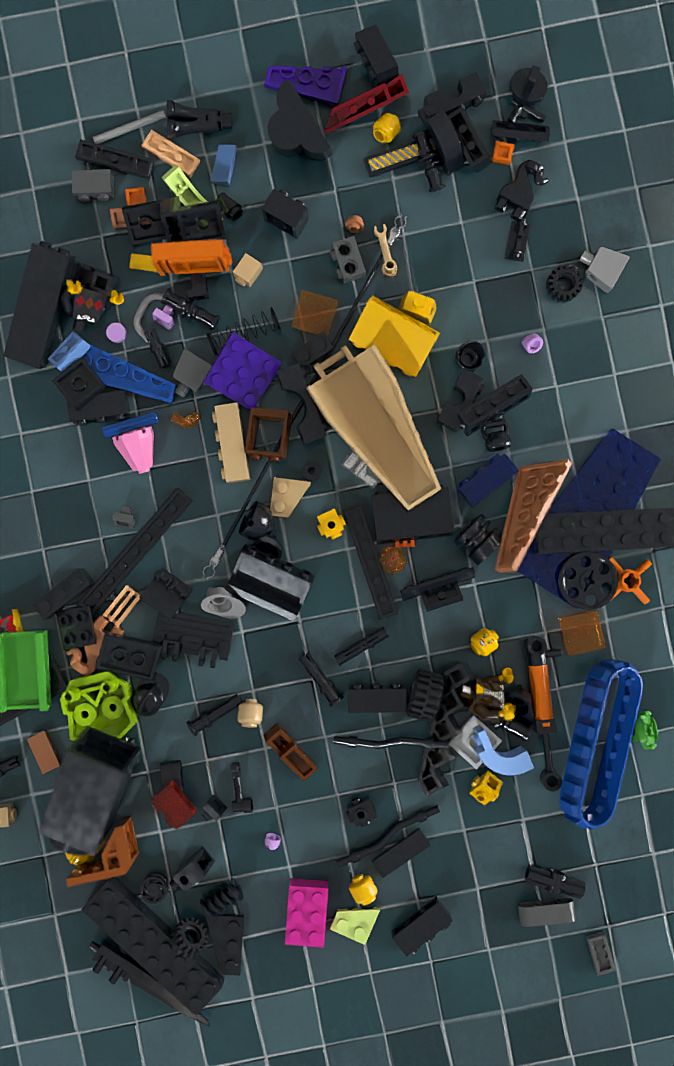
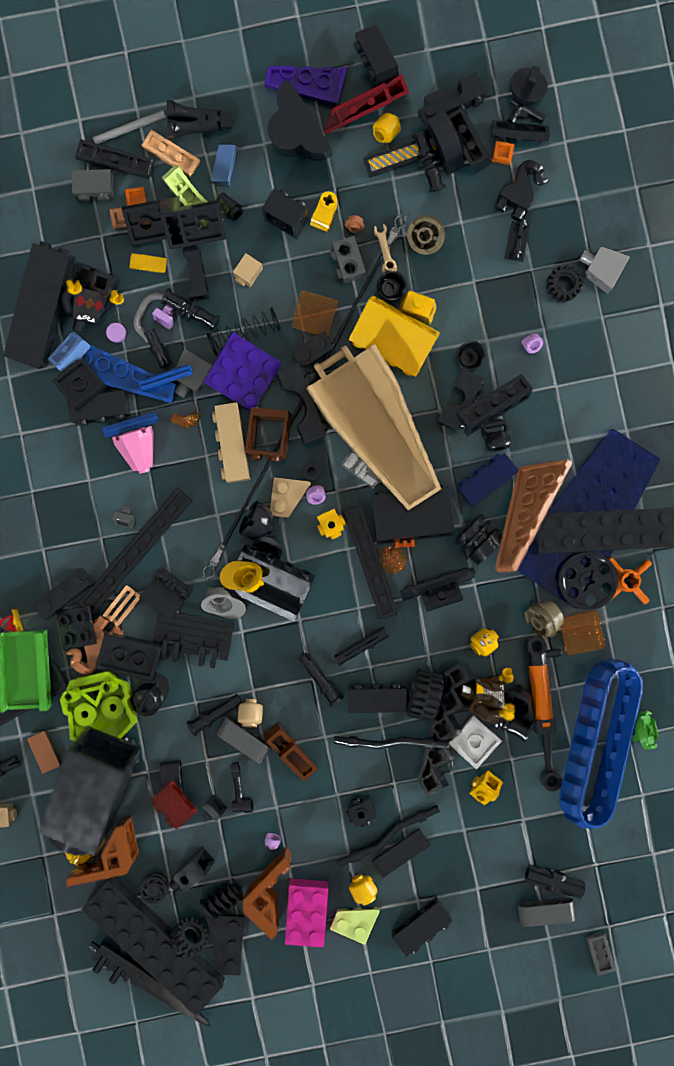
(165, 377): none -> blue axle
(191, 257): orange door -> none
(242, 576): none -> yellow piece
(243, 739): none -> dark grey beam
(261, 898): none -> dark orange bracket
(316, 494): none -> lavender tile
(324, 214): none -> yellow piece
(391, 285): none -> black hair
(426, 234): none -> dark tan cone
(506, 763): light blue arch -> none
(545, 618): none -> dark tan cone

